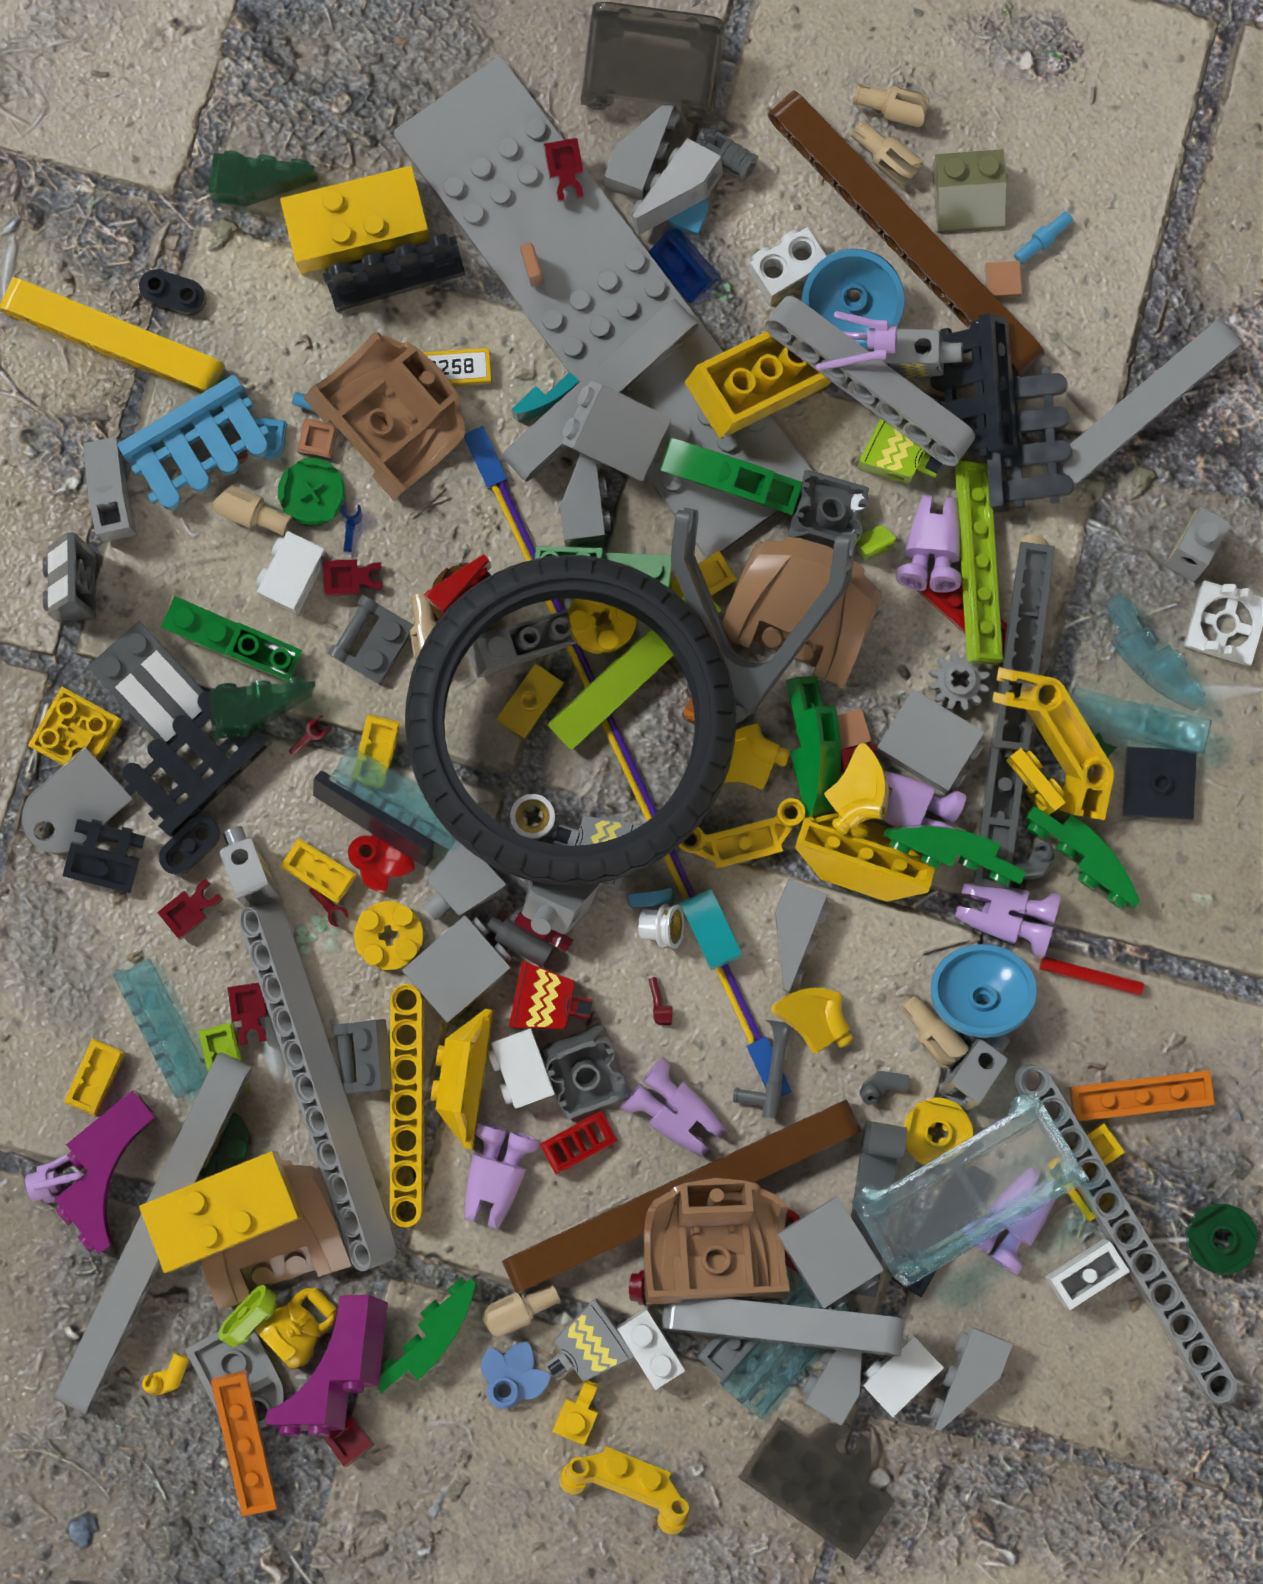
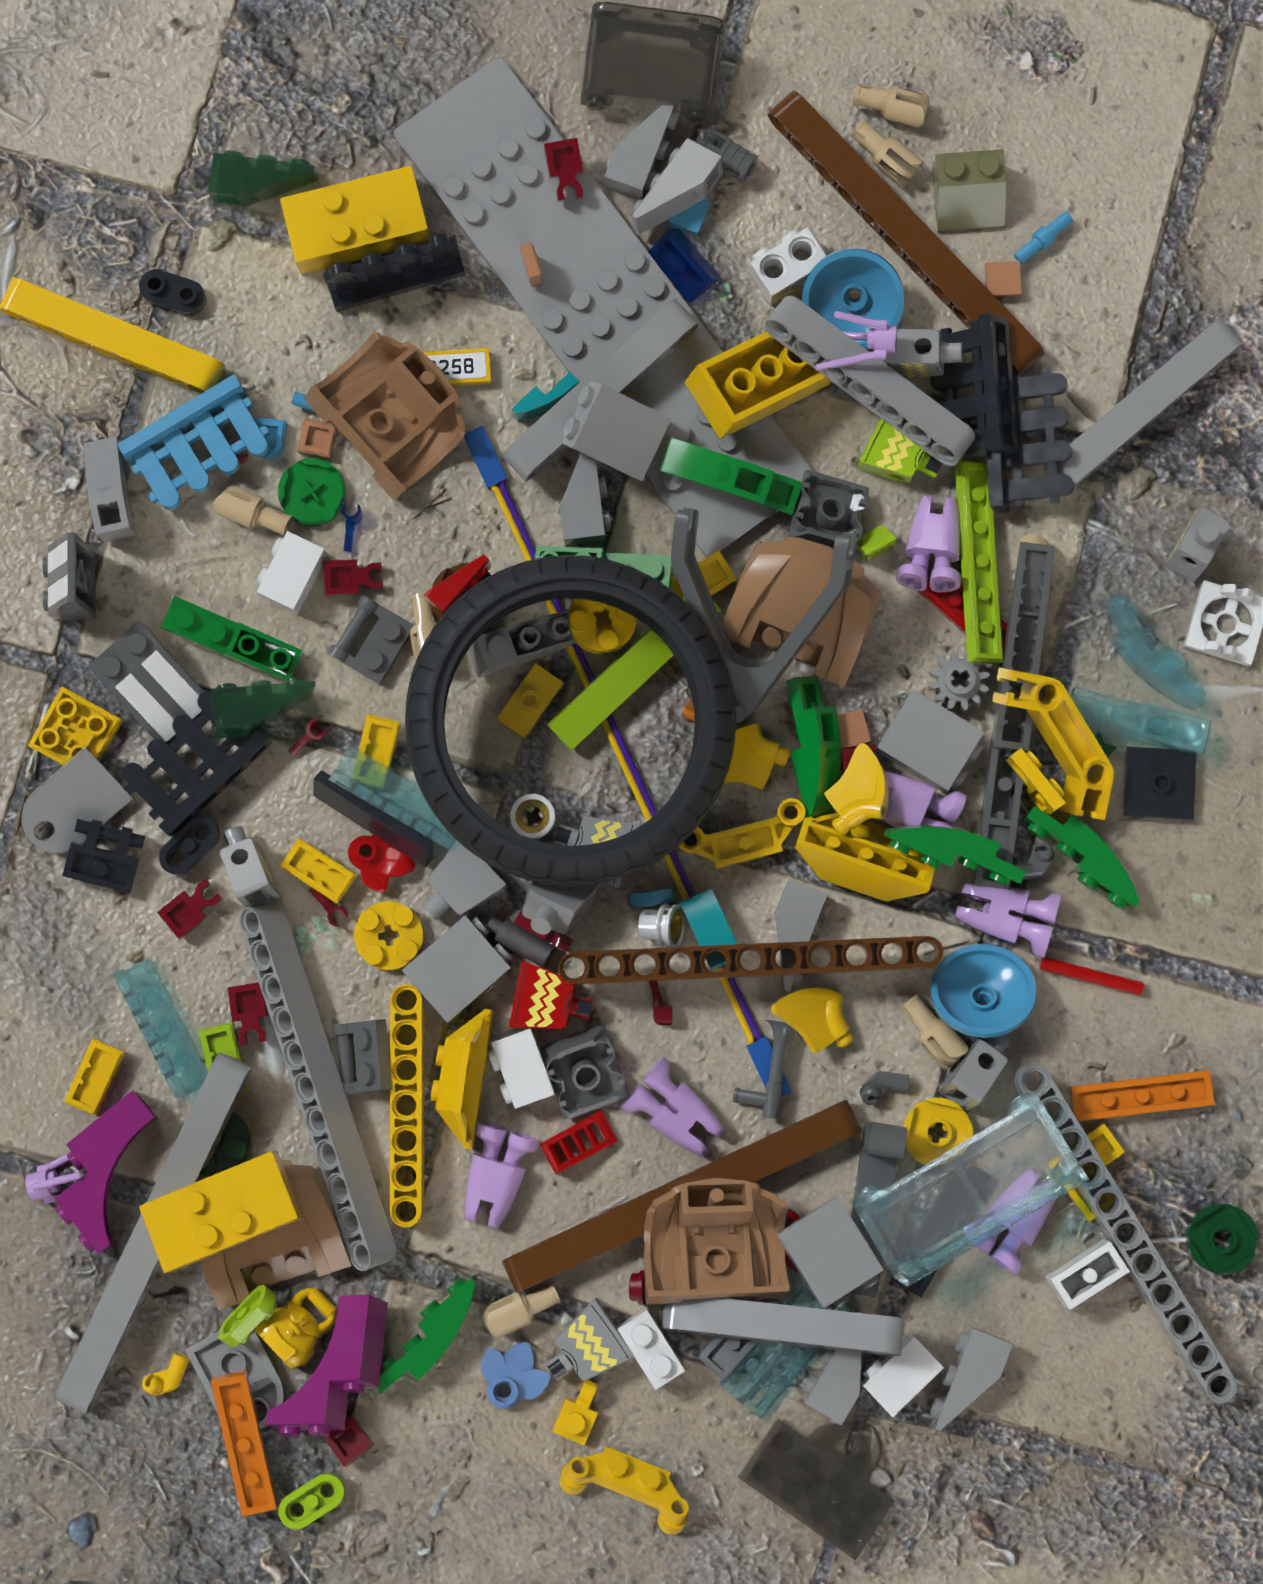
(312, 1499): none -> lime plate
(767, 952): none -> reddish brown beam

